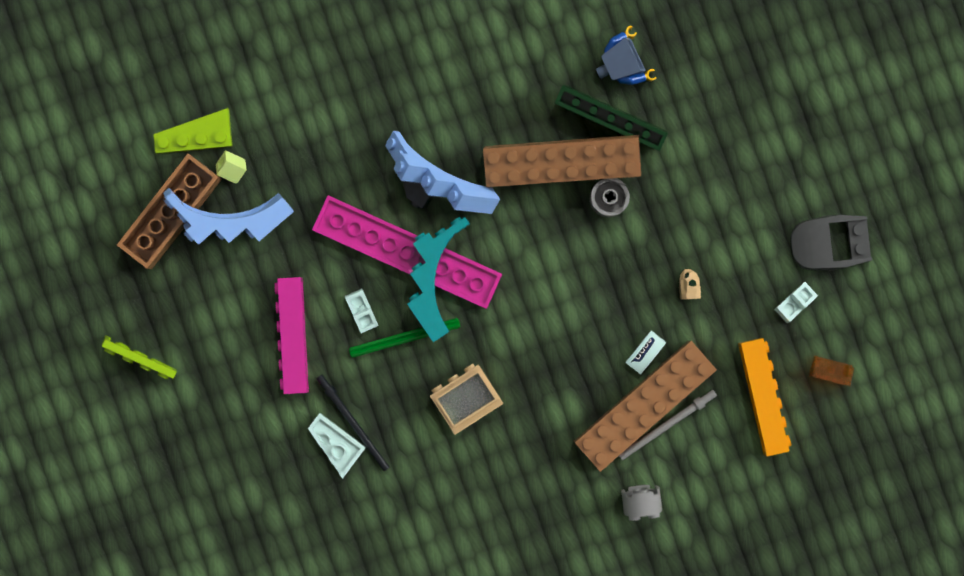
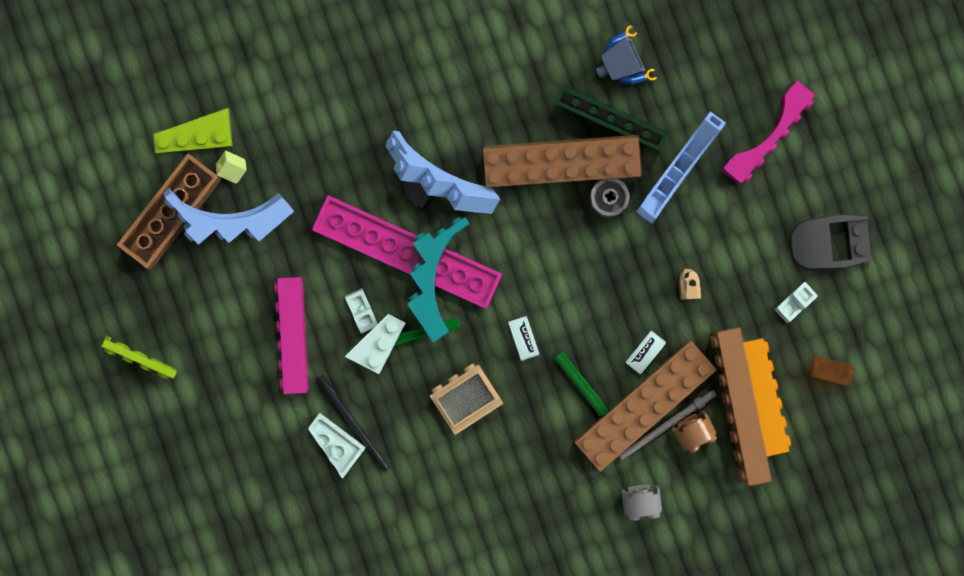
(377, 344): none -> light aqua wing
(523, 338): none -> light aqua slope
(581, 384): none -> green axle
(680, 167): none -> light blue arch
(695, 431): none -> medium nougat brick
(741, 406): none -> medium nougat brick
(792, 104): none -> dark pink arch

